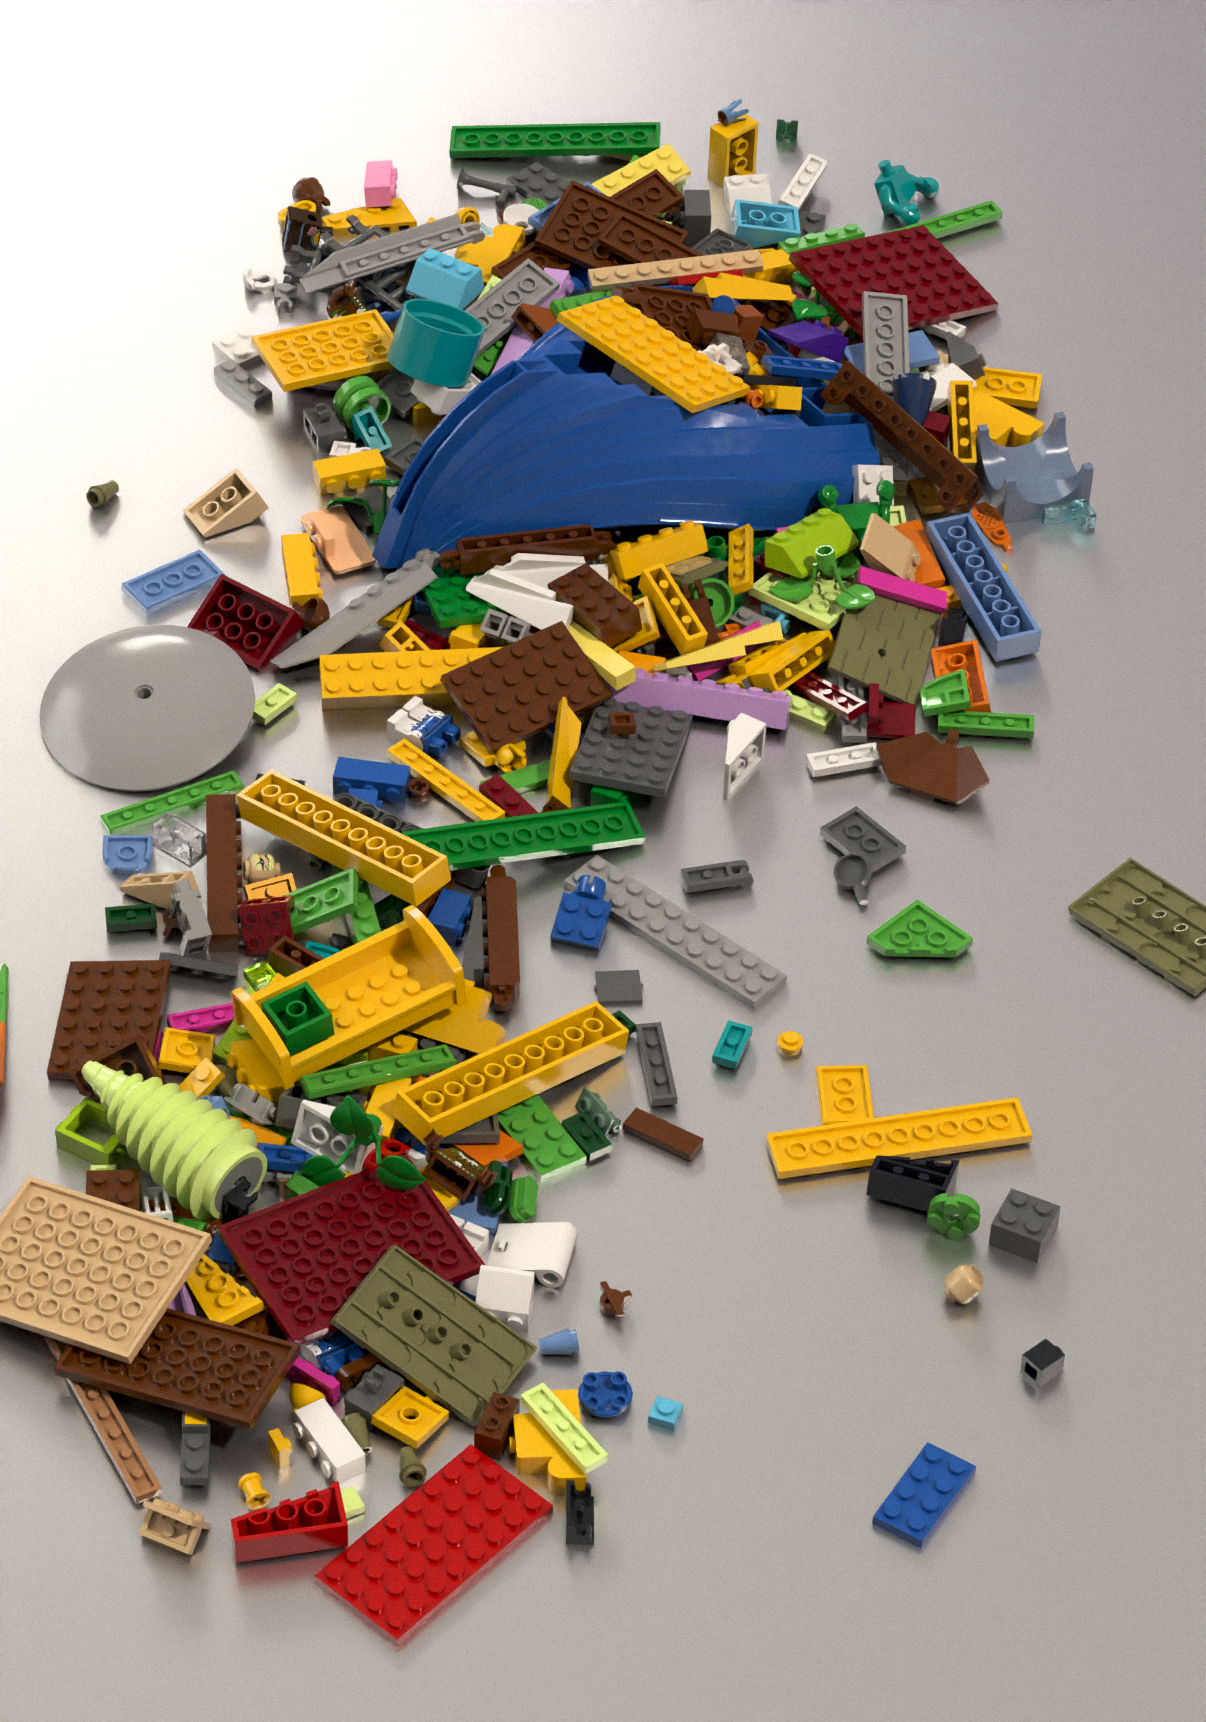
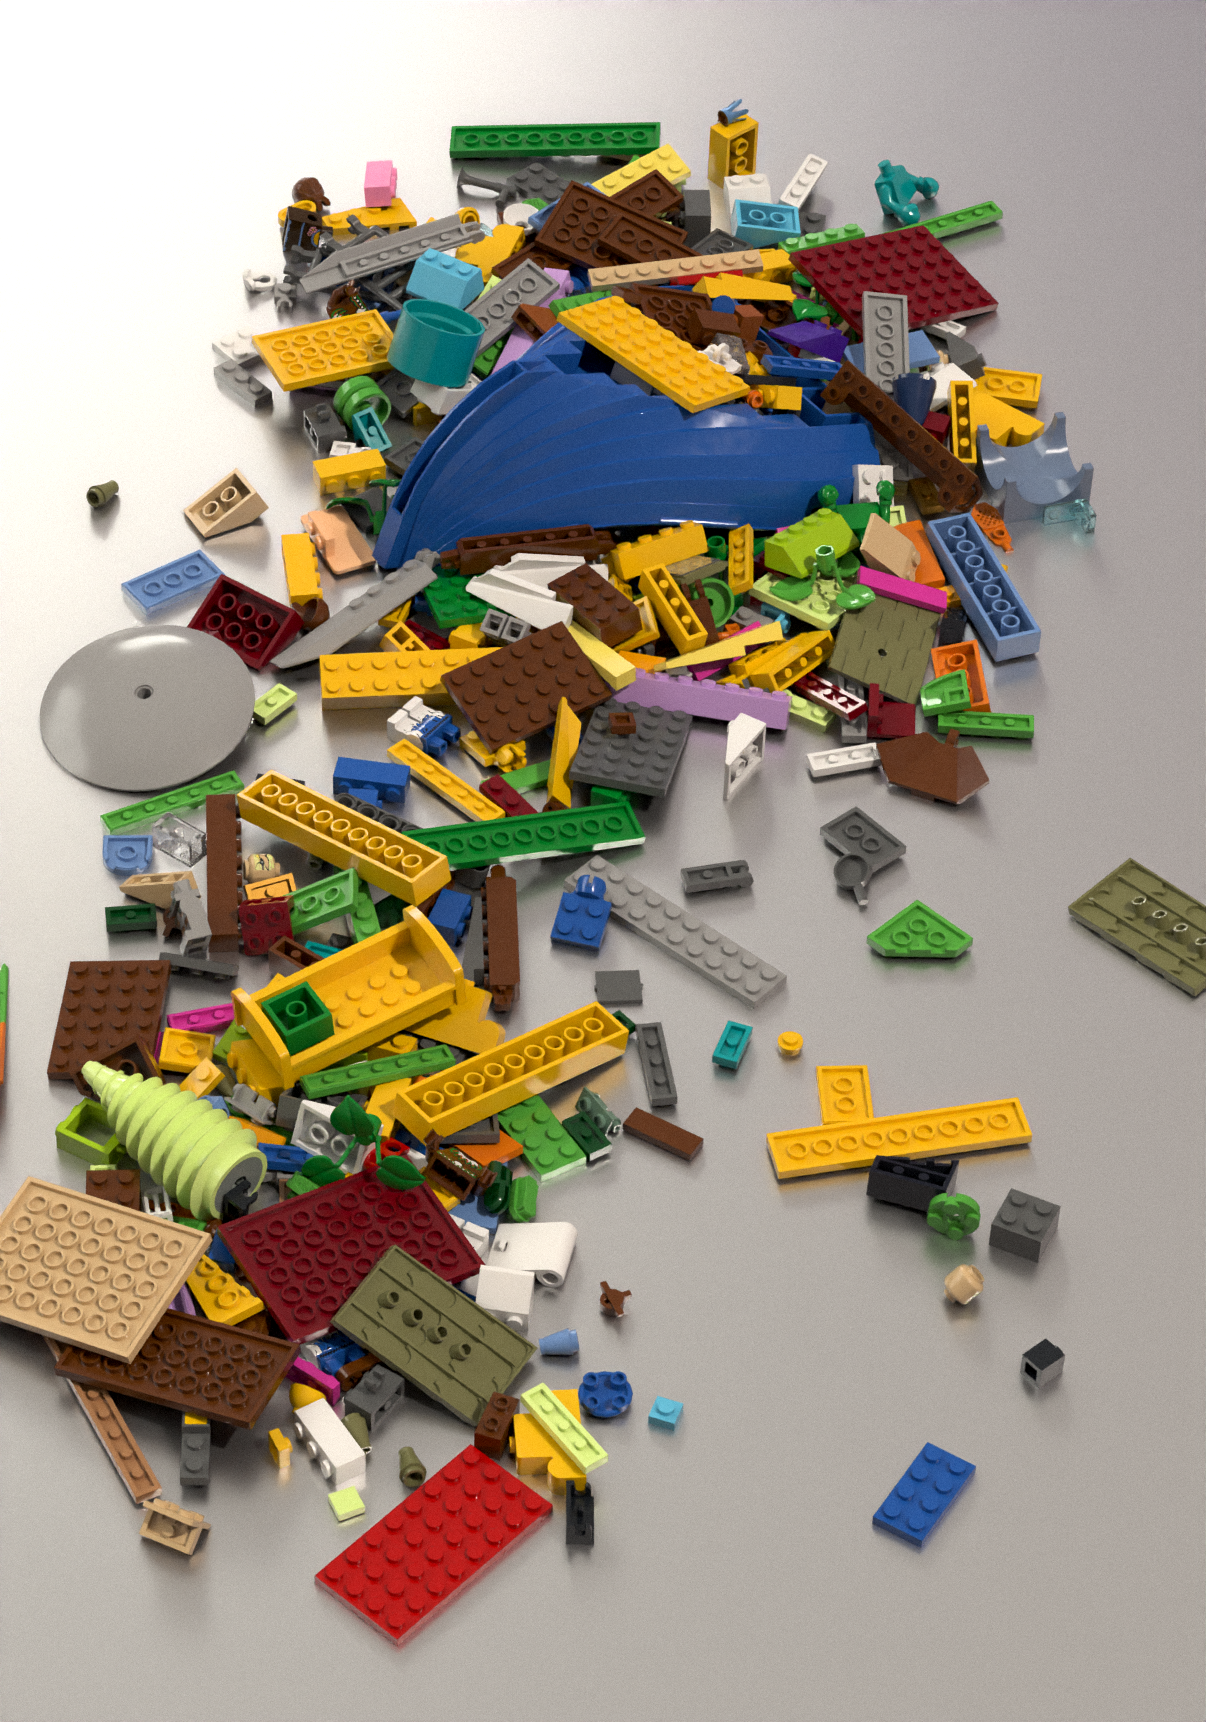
(254, 1491): yellow bush -> none
(259, 975): clear neon green plate -> none
(292, 1527): red wedge -> none
(407, 1404): yellow plate -> none
(418, 784): reddish brown bush -> none
(787, 130): clear green wheel -> none

